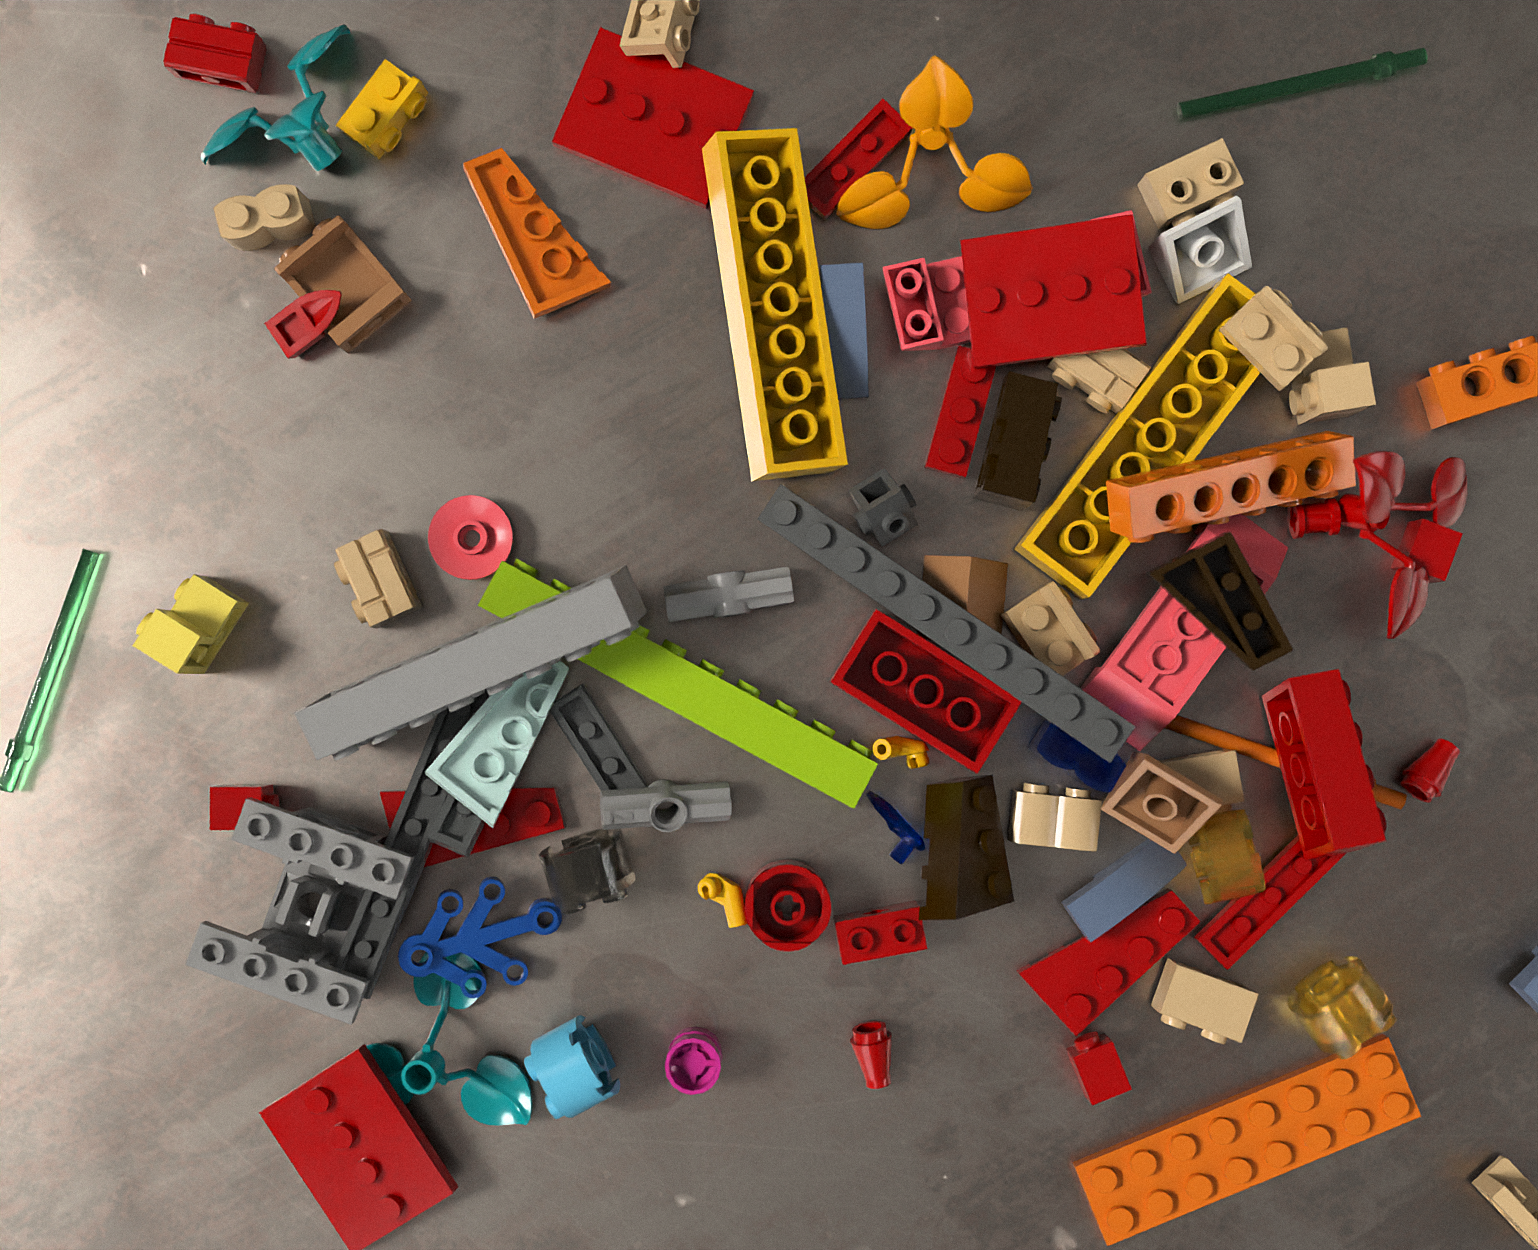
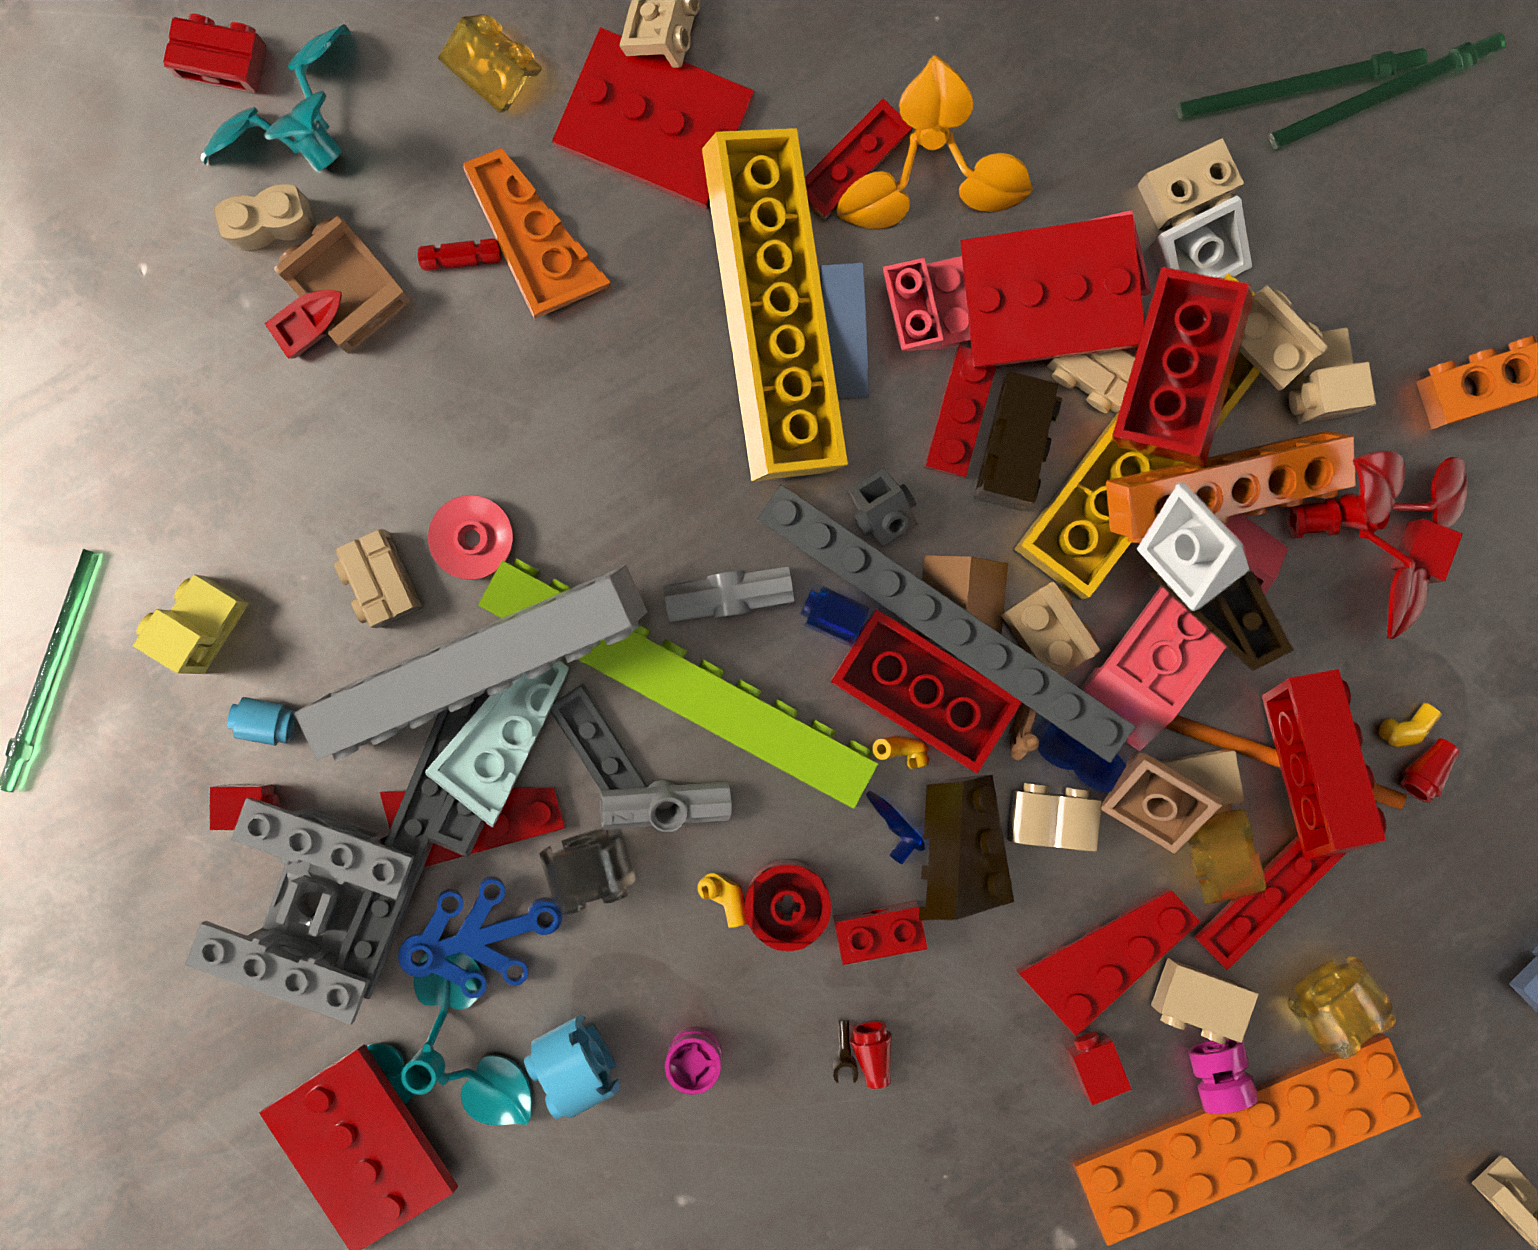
(261, 721): none -> medium azure brick
(383, 109): yellow bracket -> none
(459, 254): none -> red axle
(489, 60): none -> clear yellow bracket
(834, 615): none -> clear blue brick
(844, 1053): none -> dark brown hand
(1021, 739): none -> medium nougat piece
(1122, 888): sand blue slope -> none
(1183, 366): none -> red brick
(1193, 549): none -> white slope
(1226, 1089): none -> dark pink wheel
(1411, 731): none -> yellow arm
(1459, 59): none -> clear green bar

